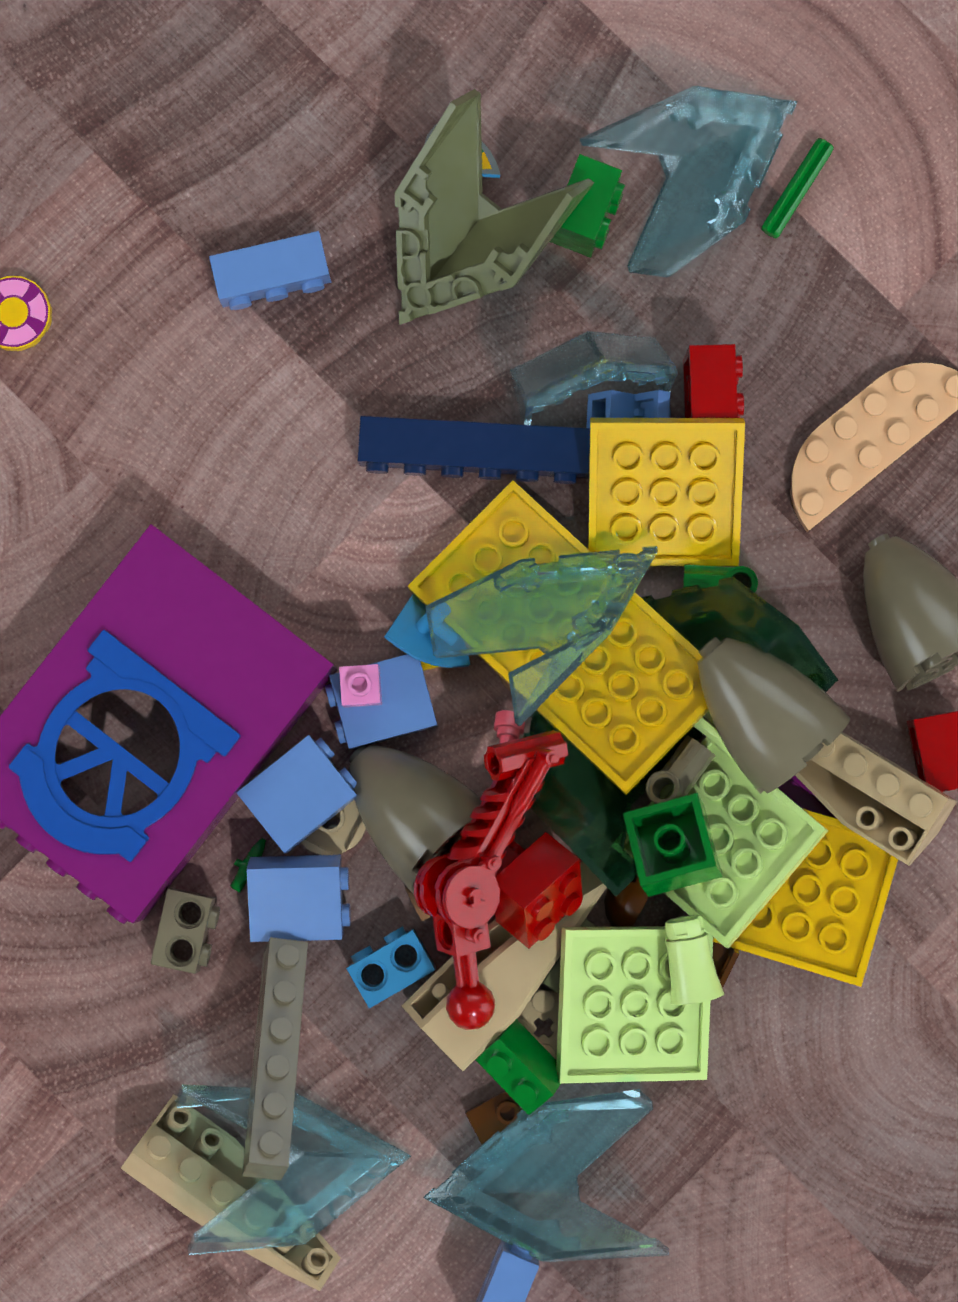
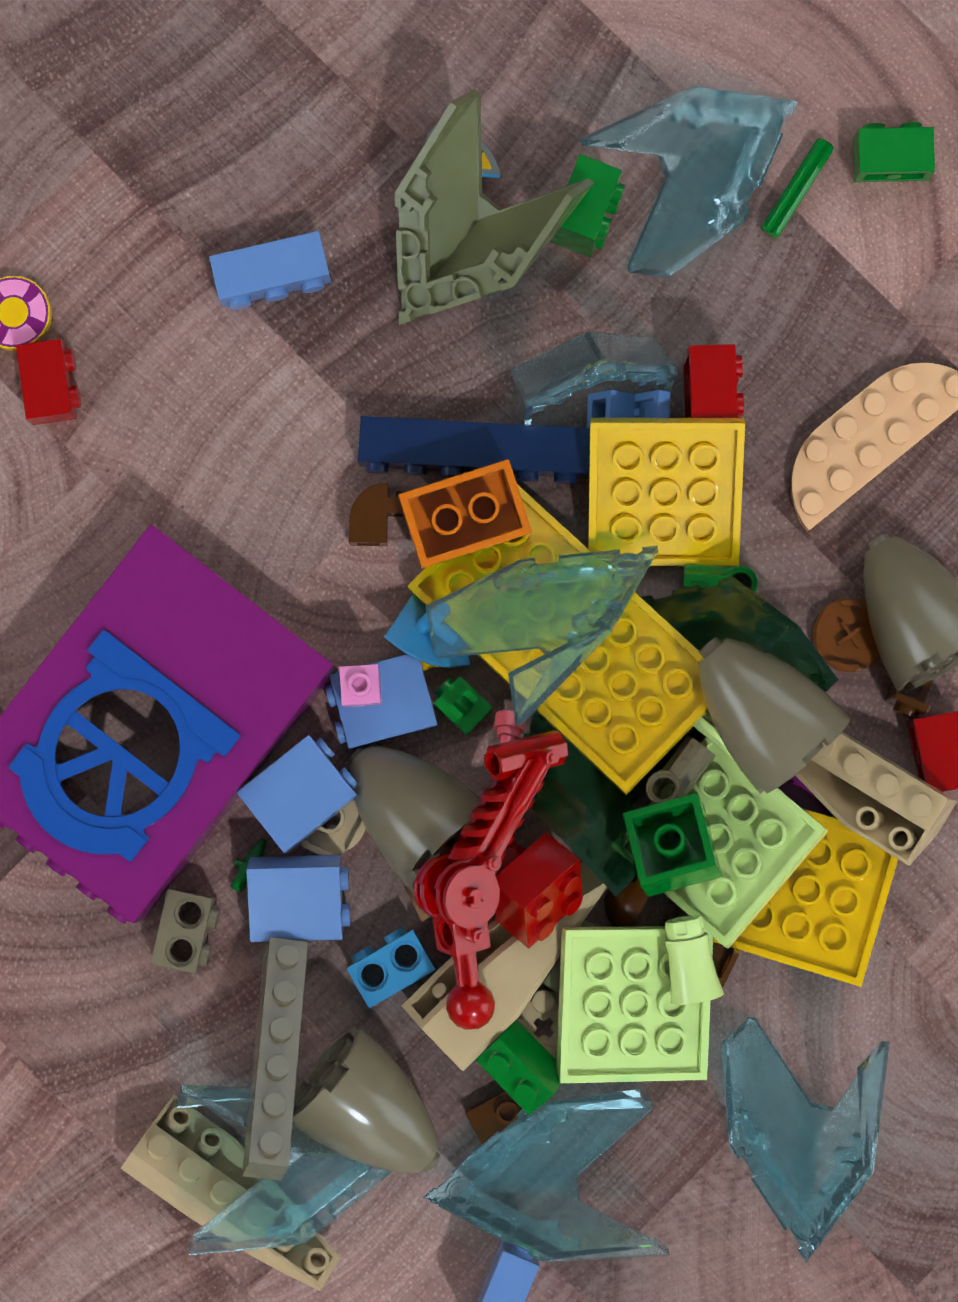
(47, 381): none -> red brick
(366, 1107): none -> dark tan cylinder
(370, 516): none -> reddish brown brick
(461, 704): none -> green brick
(464, 513): none -> orange brick
(802, 1153): none -> clear light blue windscreen
(845, 636): none -> dark orange tile
(893, 153): none -> green brick
(909, 704): none -> reddish brown bracket

